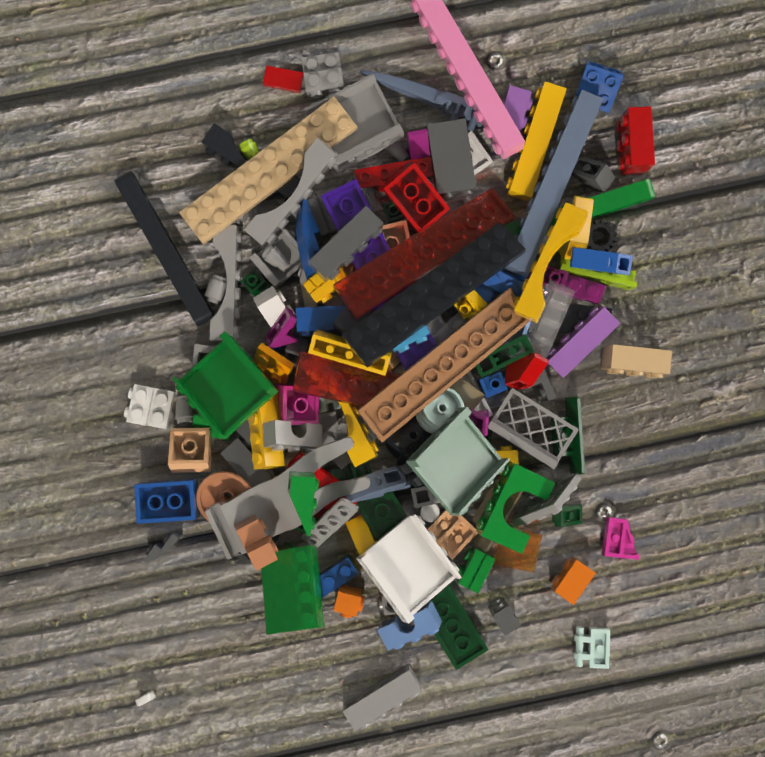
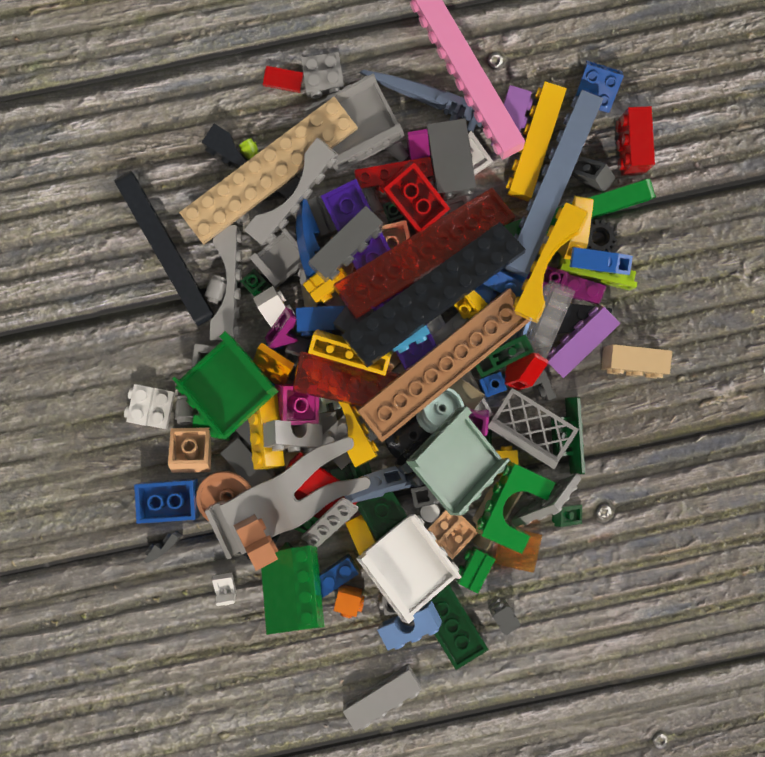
(144, 698): white tile -> none
(224, 589): none -> white bracket
(275, 258): light grey cone -> none
(301, 491): green slope -> none
(572, 580): orange brick -> none
(598, 650): light aqua plate -> none
(618, 539): dark pink wing -> none

